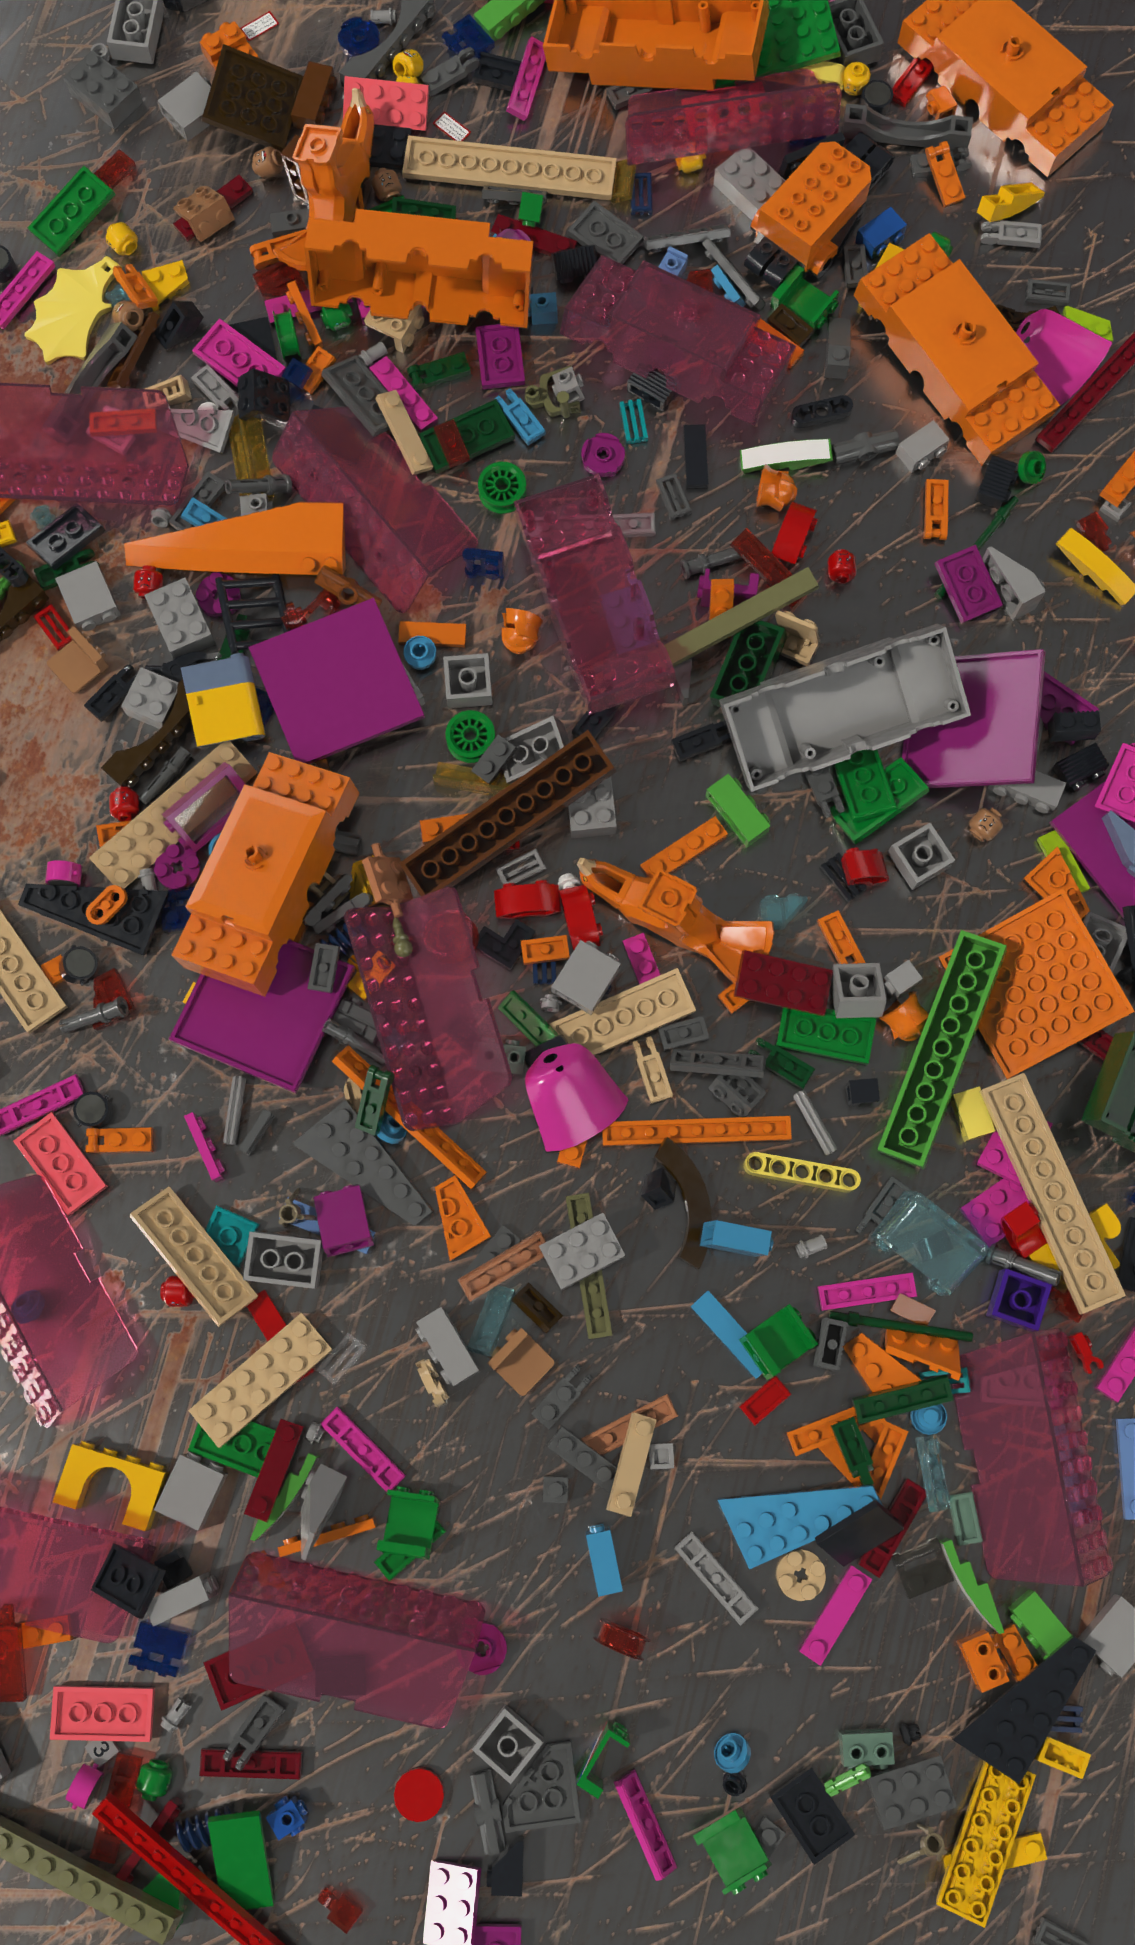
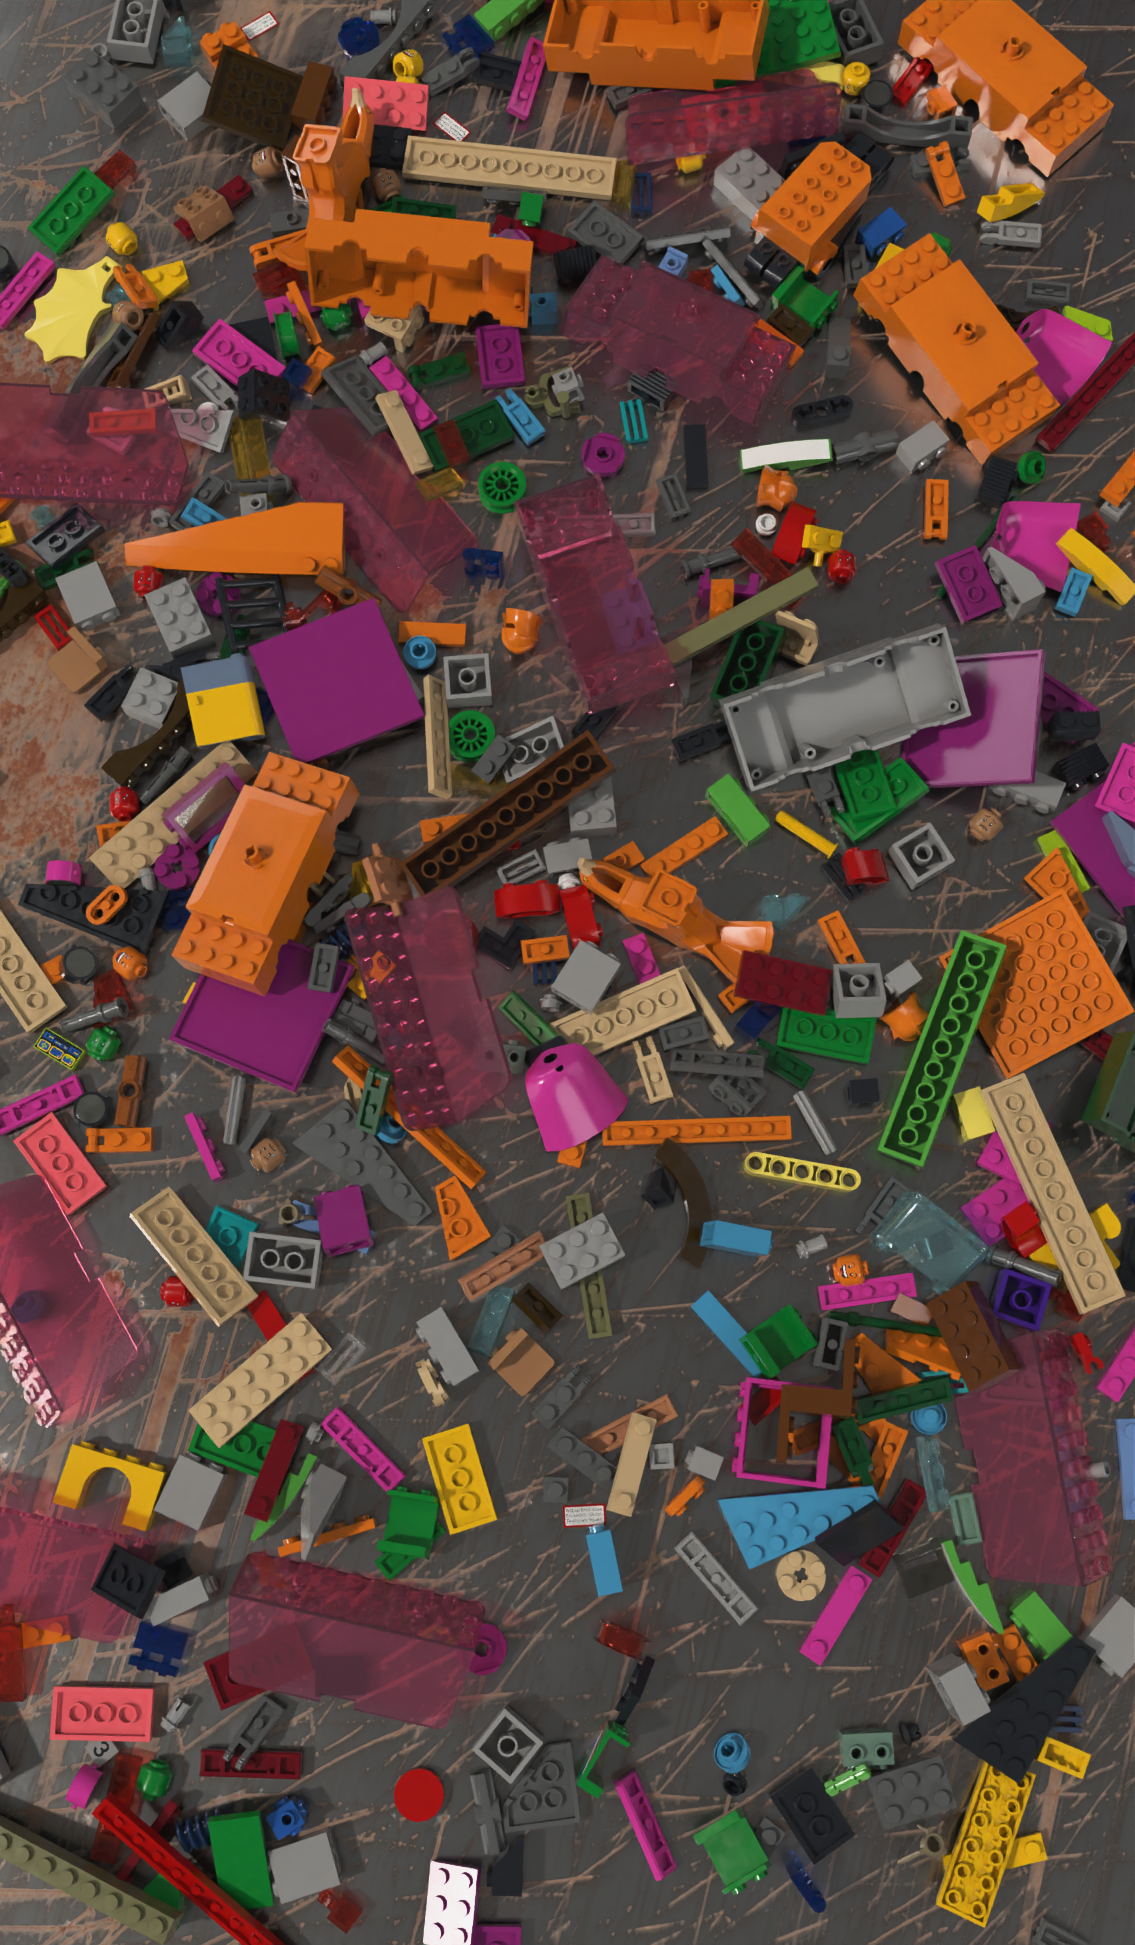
(59, 1049): none -> tile
(103, 1043): none -> green head
(130, 963): none -> orange head
(132, 1075): none -> dark orange piece
(176, 45): none -> clear light blue slope
(267, 1155): none -> medium nougat head
(304, 1865): none -> light grey brick
(402, 947): olive bar -> none
(437, 737): none -> tan plate
(439, 484): none -> clear yellow tile
(459, 1479): none -> yellow plate
(564, 857): none -> light grey brick
(584, 1515): none -> white sticker
(625, 857): none -> orange plate
(633, 1690): none -> black plate
(678, 1504): none -> orange plate
(703, 1462): none -> light grey brick
(721, 1037): none -> tan plate
(741, 1439): none -> dark pink window
(756, 1020): none -> clear blue slope
(766, 524): none -> white plate
(803, 1883): none -> clear blue plate
(806, 833): none -> yellow axle
(818, 1401): none -> reddish brown bracket
(821, 541): none -> yellow plate
(850, 1270): none -> orange head
(958, 1688): none -> light grey brick
(973, 1336): none -> reddish brown brick
(1031, 534): none -> dark pink piece
(1073, 592): none -> dark azure plate
(1098, 1470): none -> light grey pin

